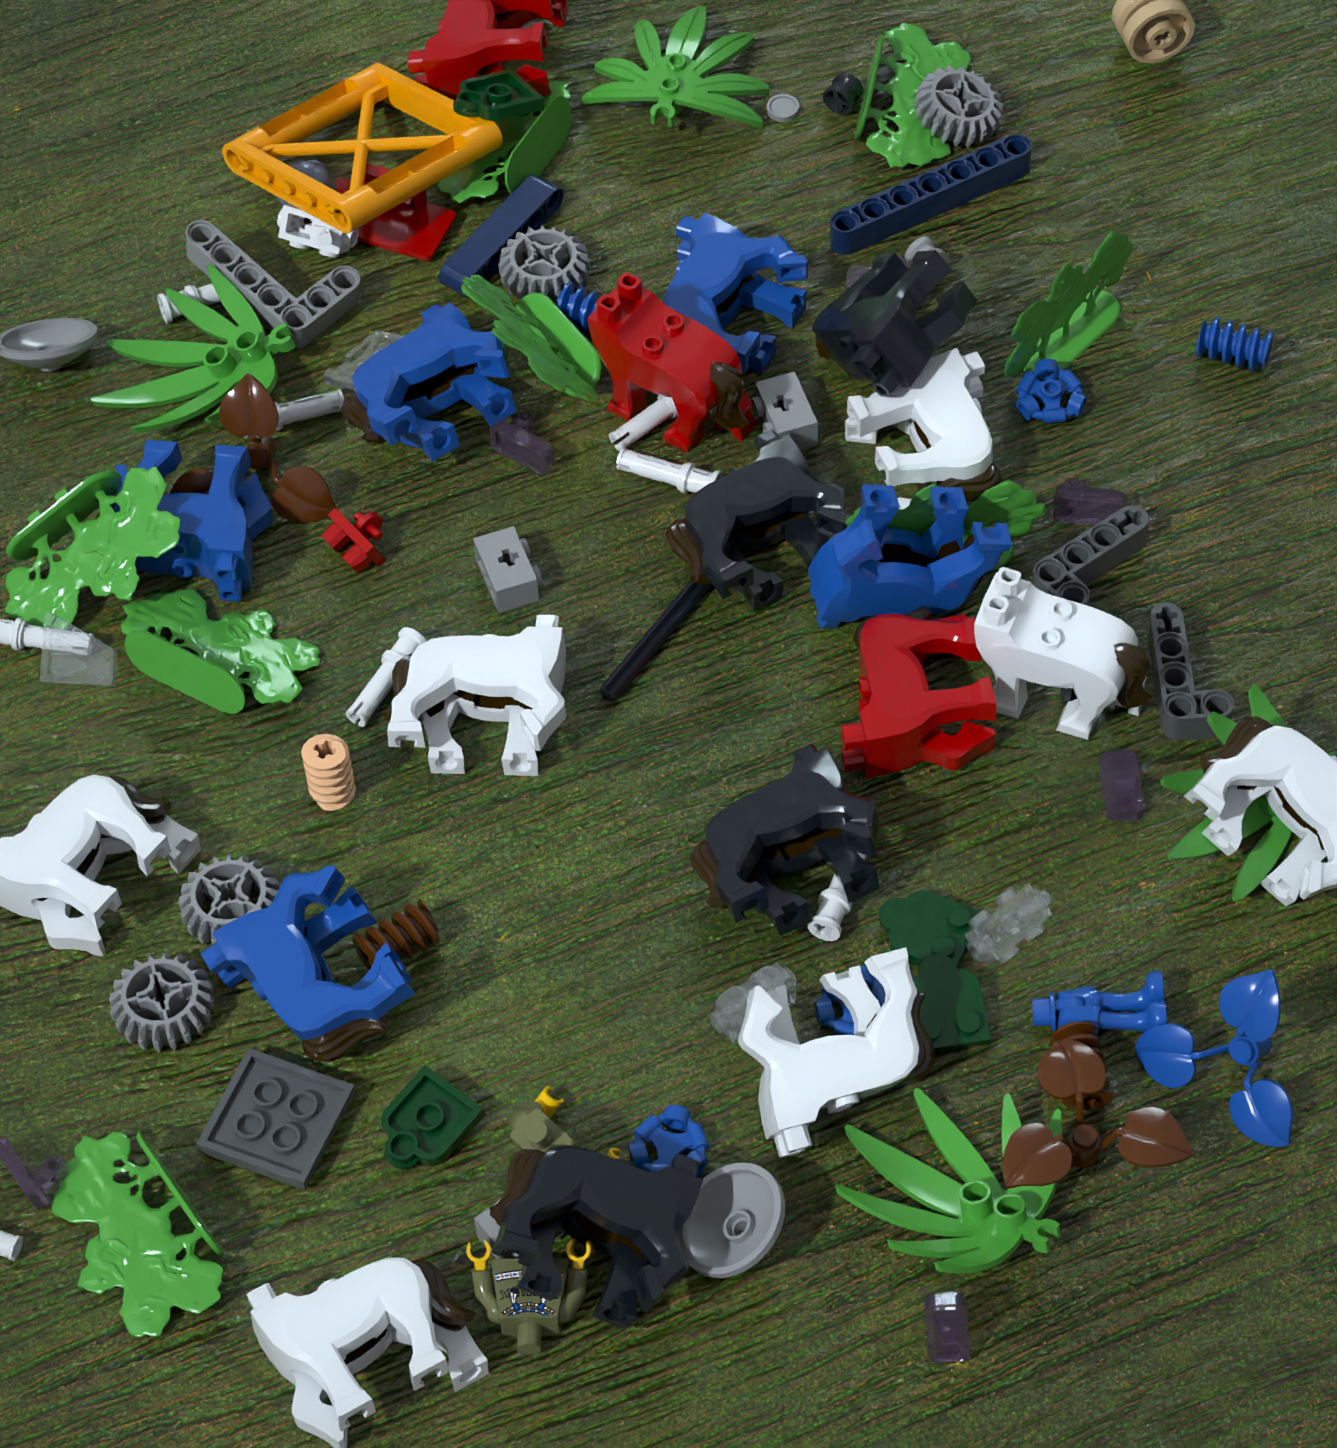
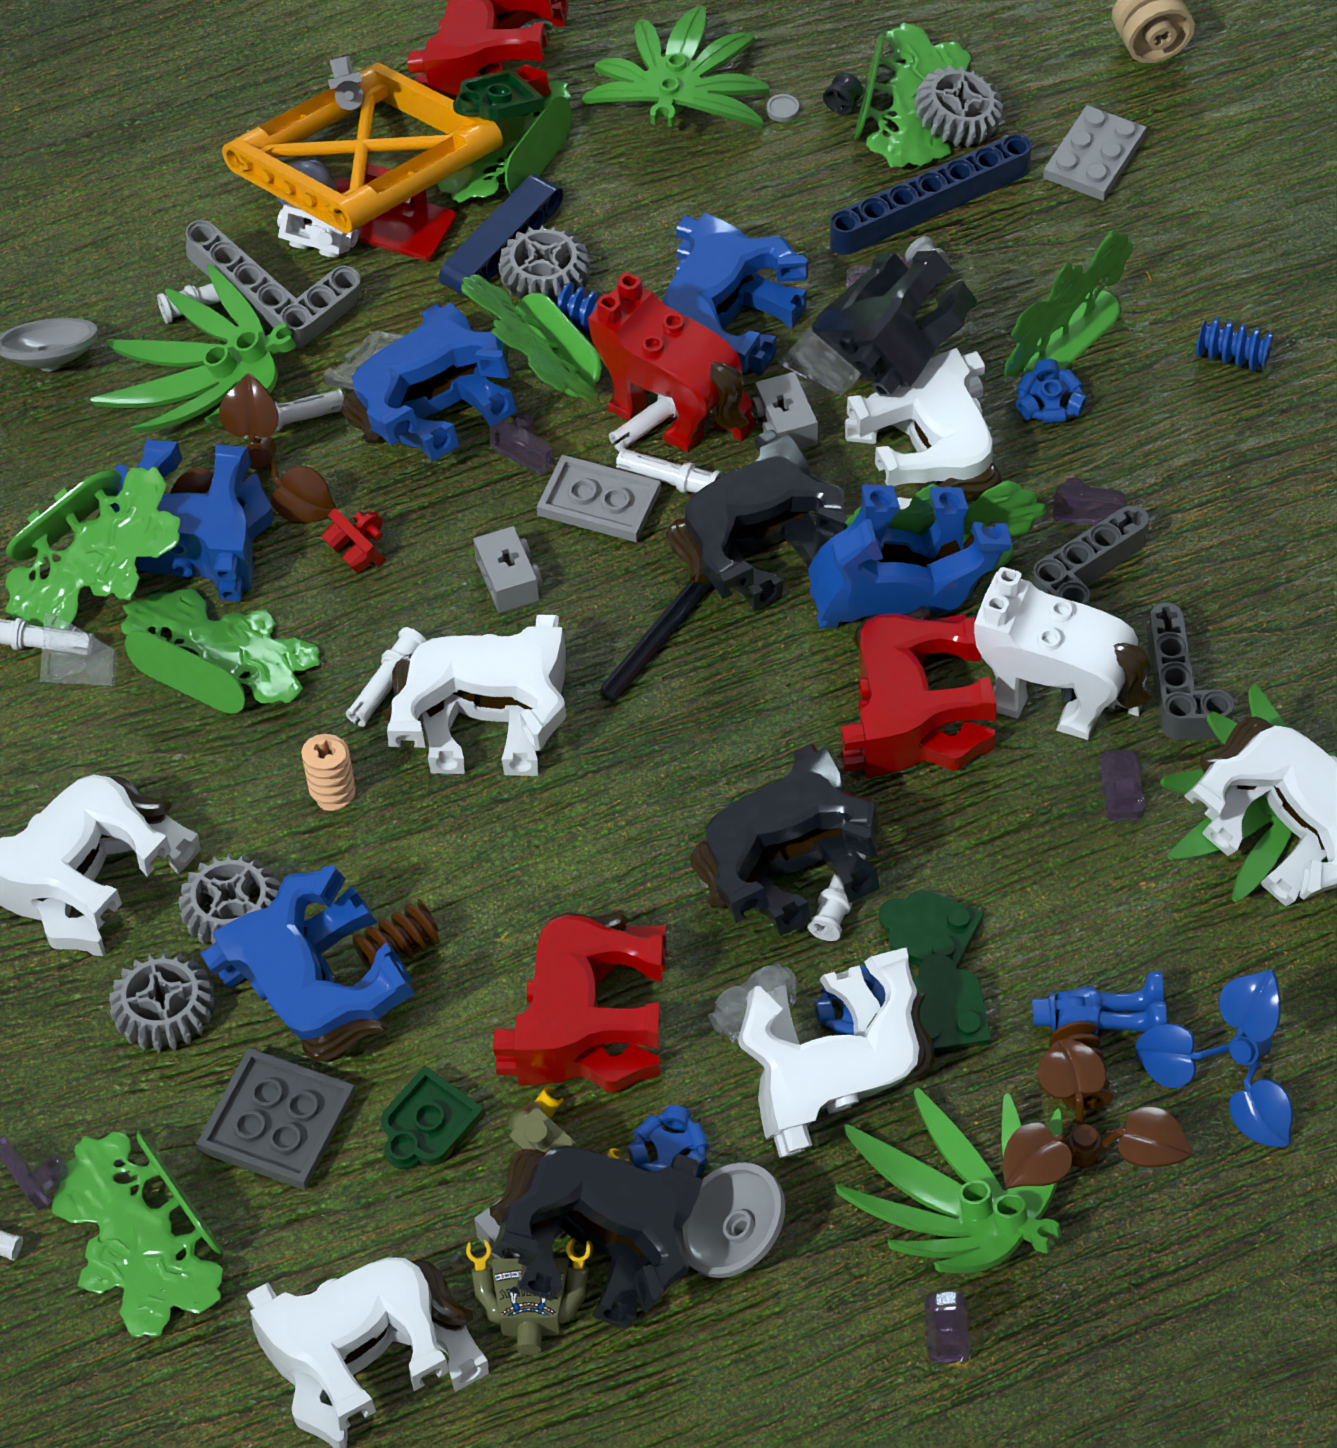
(345, 82): none -> light grey hips
(564, 1026): none -> red piece
(599, 498): none -> light grey plate
(820, 363): none -> clear wing
(1015, 918): clear brick -> none
(1094, 152): none -> light grey plate

